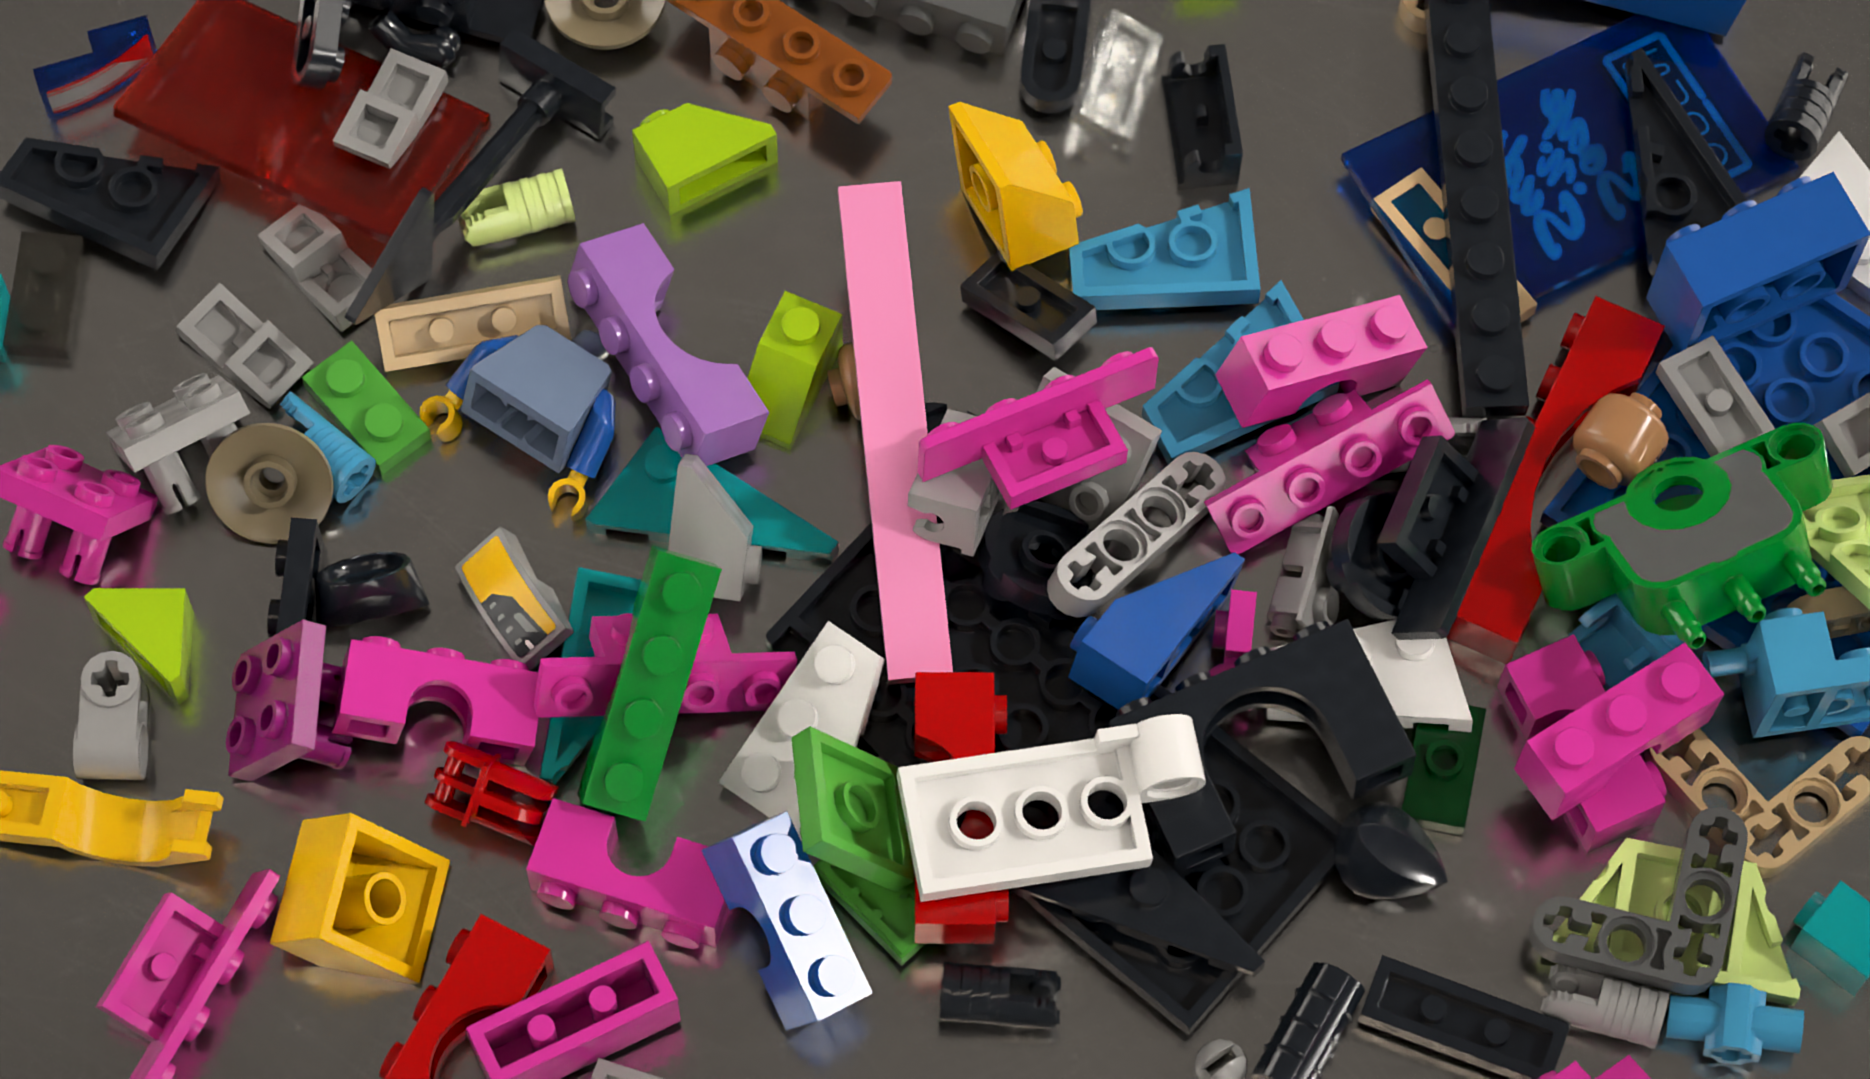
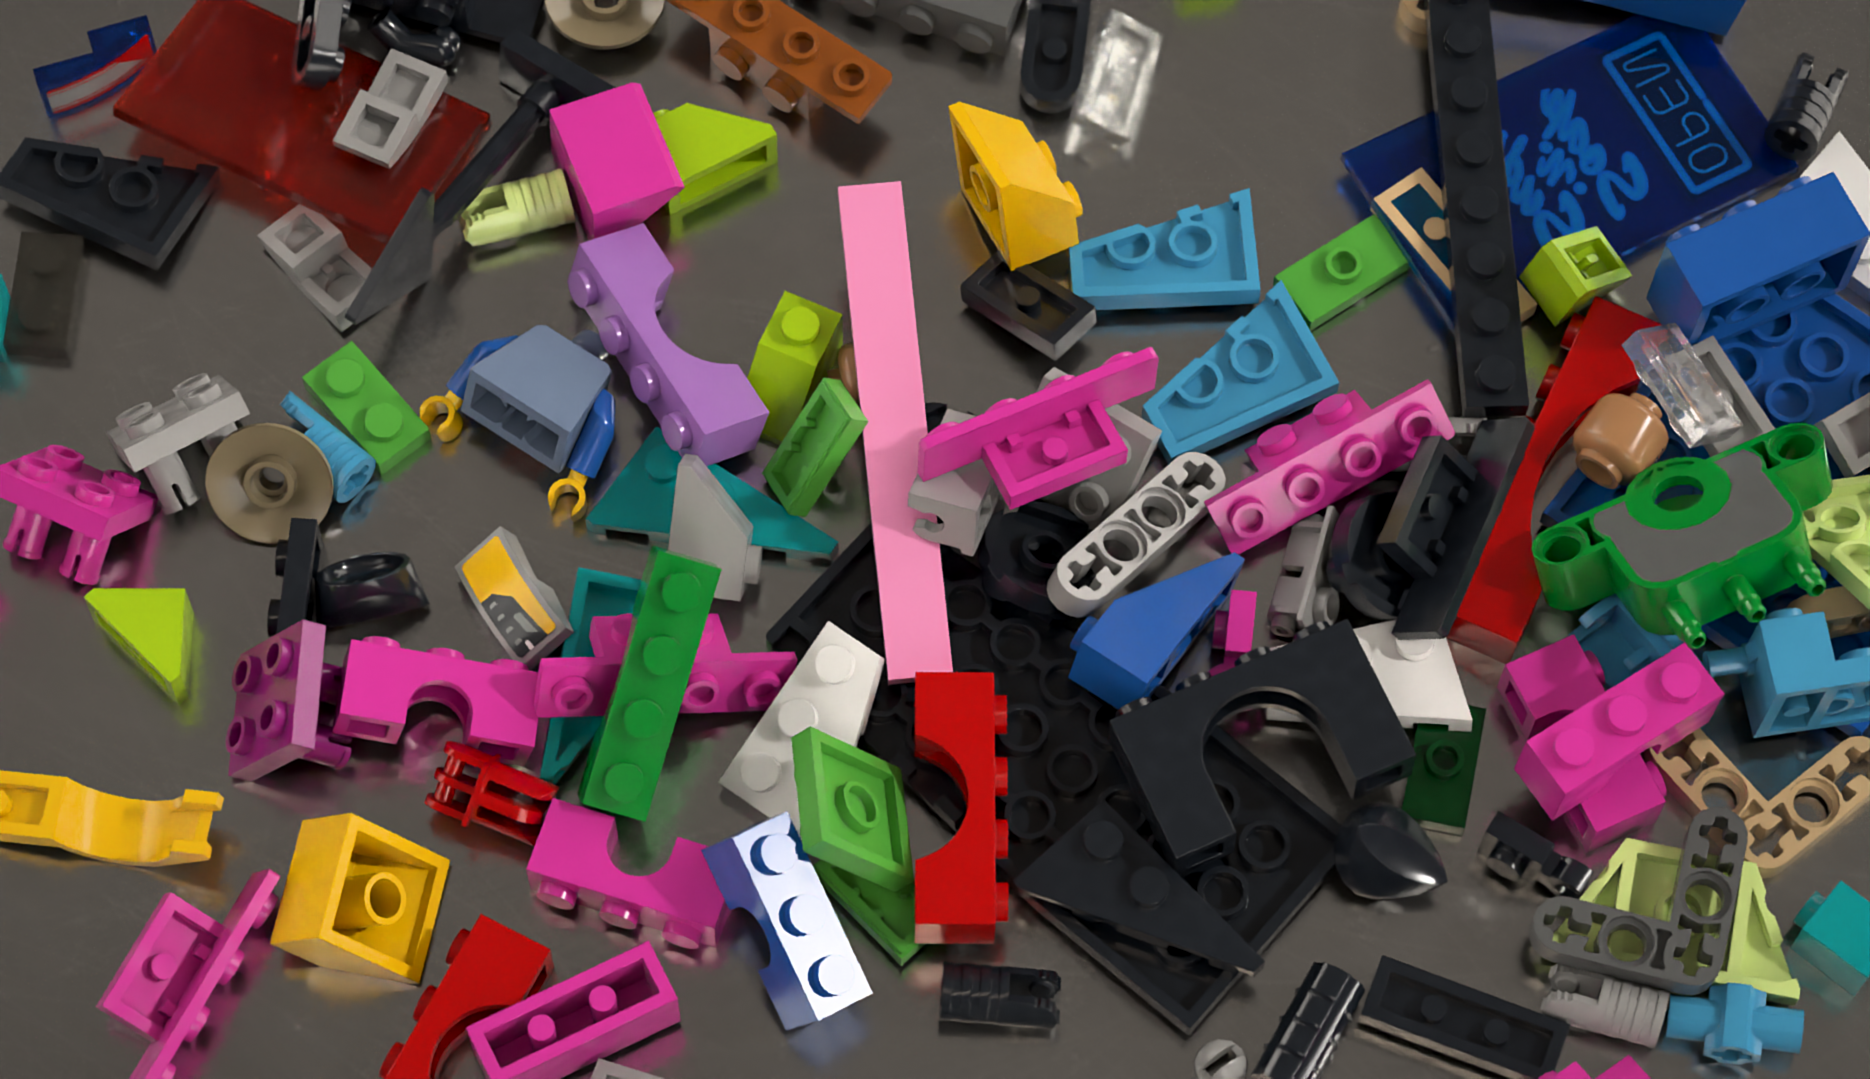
(111, 730): light grey piece -> none
(243, 346): light grey slope -> none
(454, 323): tan plate -> none
(613, 159): none -> dark pink slope
(815, 447): none -> bright green plate
(1134, 761): white hinge -> none
(1202, 120): black hinge -> none
(1284, 365): dark pink arch -> none
(1343, 271): none -> bright green plate
(1525, 855): none -> black plate
(1572, 272): none -> lime slope
(1675, 166): black wing -> none
(1682, 385): none -> clear plate

